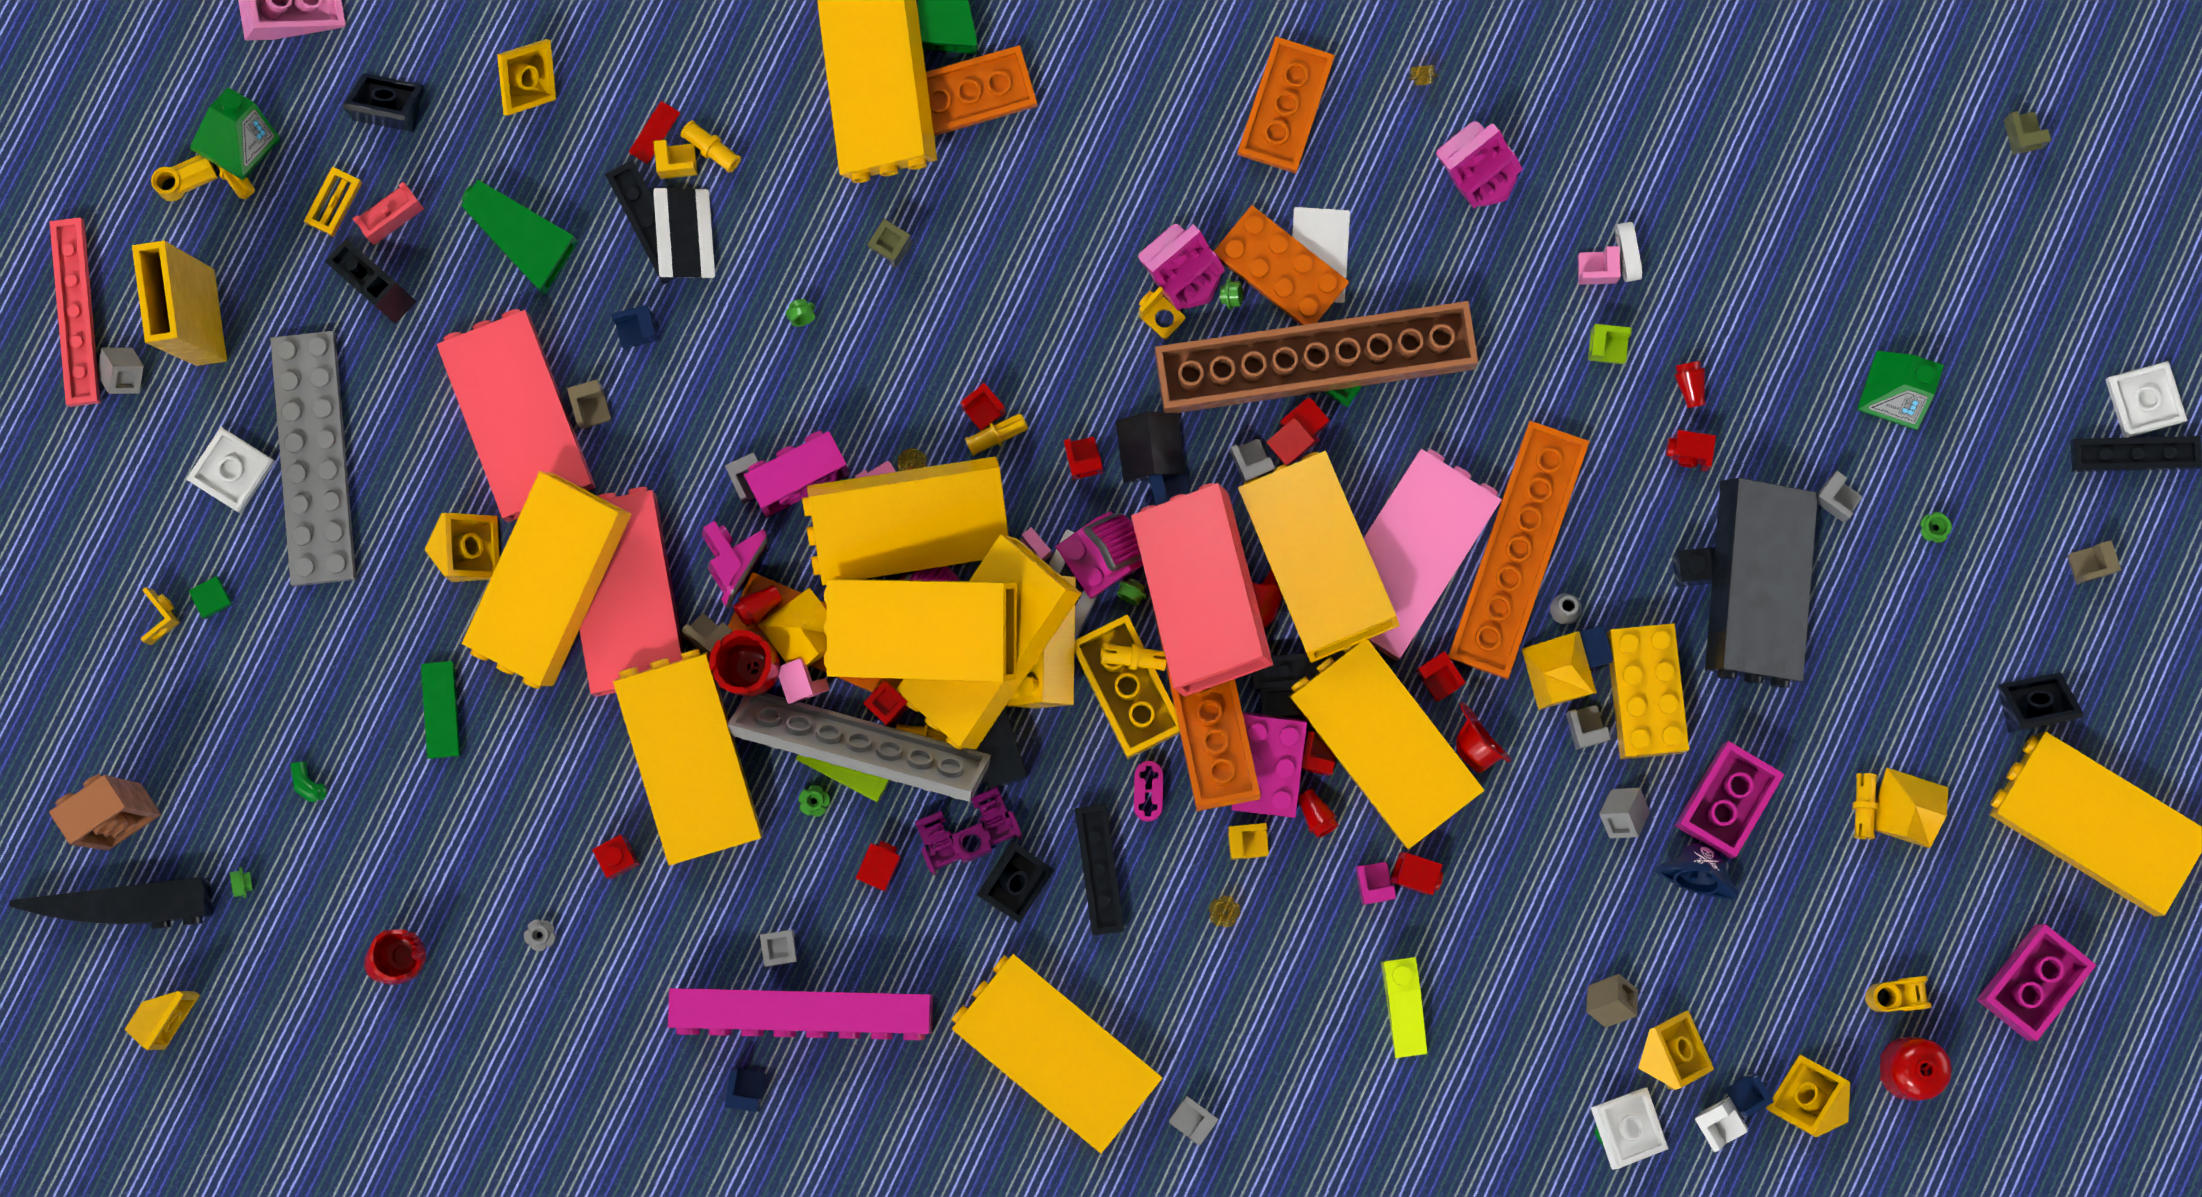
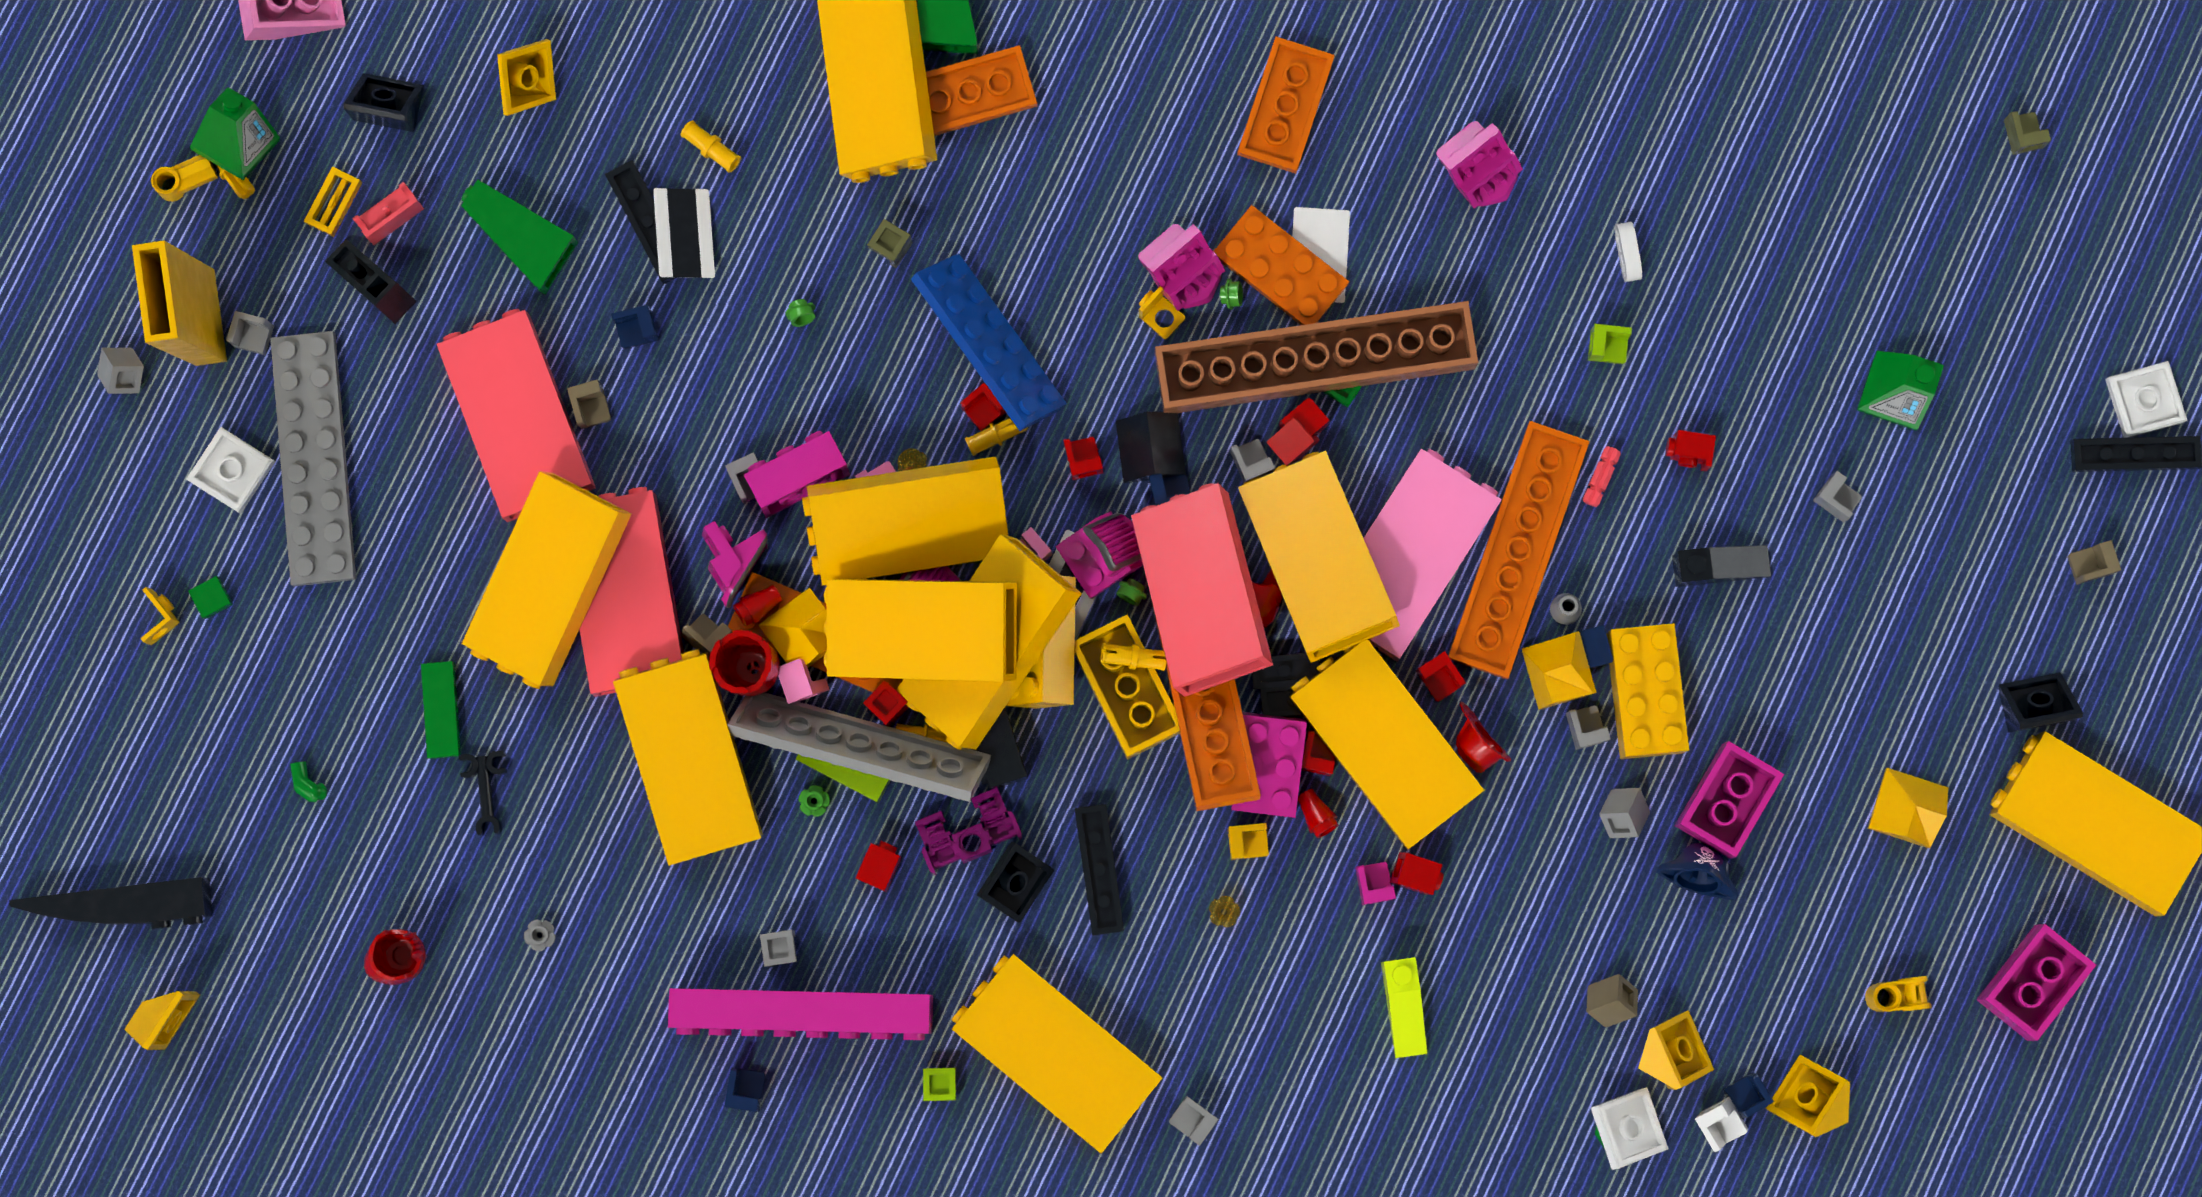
(75, 312): coral plate -> none
(104, 812): nougat brick -> none
(240, 883): bright green plate -> none
(250, 333): none -> light grey panel
(465, 546): yellow slope -> none
(483, 766): none -> black bar
(616, 857): red brick -> none
(654, 130): red sticker -> none
(675, 160): yellow panel -> none
(939, 1084): none -> lime plate
(988, 341): none -> blue plate
(1156, 791): dark pink beam -> none
(1423, 74): clear yellow plate -> none
(1599, 266): bright pink panel -> none
(1601, 476): none -> coral axle
(1691, 383): red cone -> none
(1761, 582): black brick -> none
(1865, 806): yellow pin -> none
(1902, 1066): red cylinder -> none
(1943, 524): bright green plate -> none

